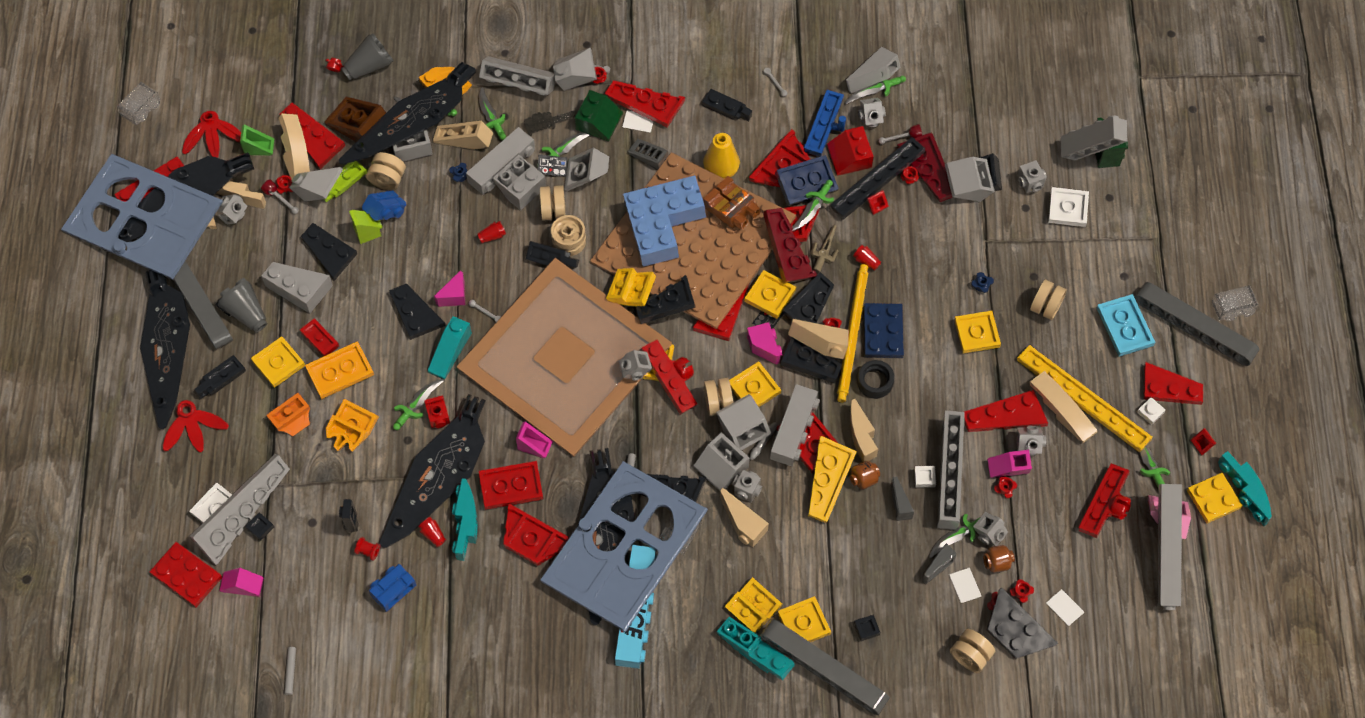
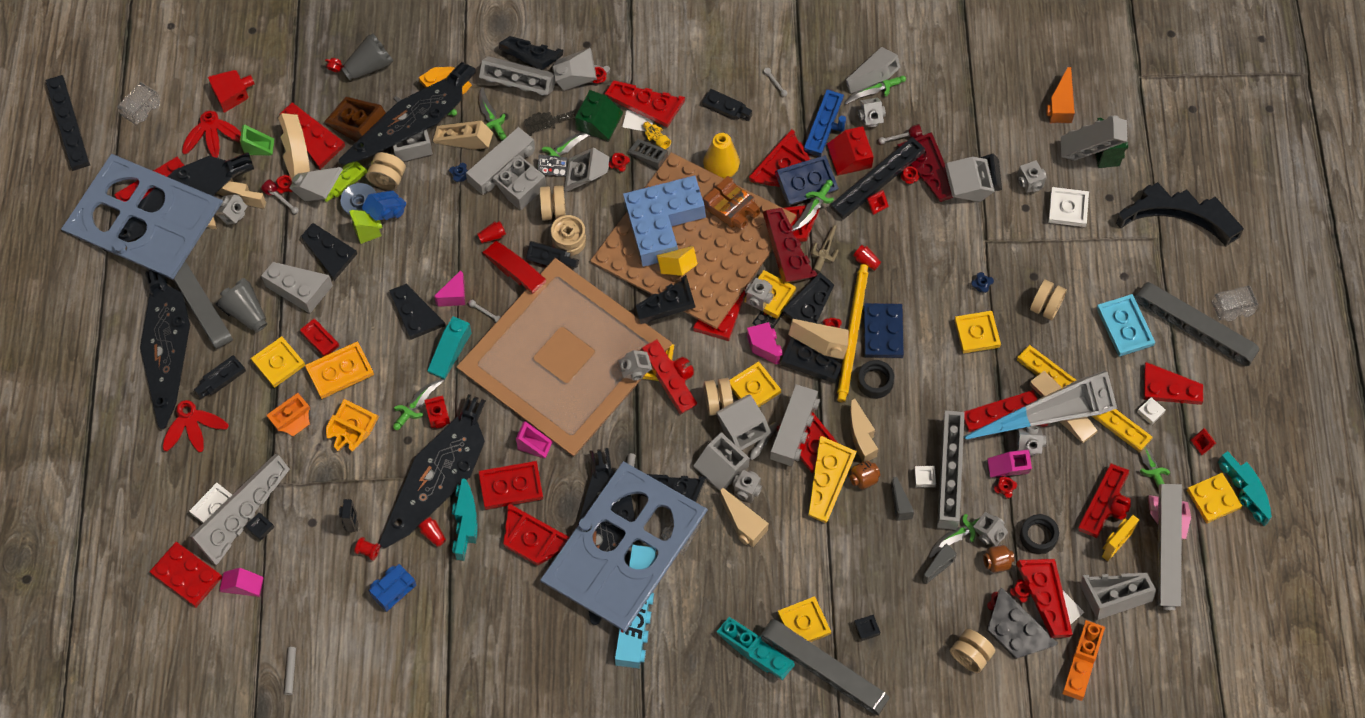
(67, 122): none -> black plate
(230, 88): none -> red torso
(355, 194): none -> sand blue dish
(514, 266): none -> red slope
(537, 56): none -> black wing
(619, 157): none -> red plate
(631, 287): yellow slope -> none
(654, 132): none -> yellow piece
(677, 261): none -> yellow slope
(753, 605): yellow slope -> none
(759, 293): none -> light grey brick
(965, 585): white sticker -> none
(1042, 520): none -> black tyre
(1046, 590): none -> red wing
(1062, 102): none -> orange slope
(1079, 399): none -> light grey plate
(1083, 660): none -> orange slope
(1117, 539): none -> yellow plate
(1117, 594): none -> light grey wedge
(1209, 214): none -> black arch

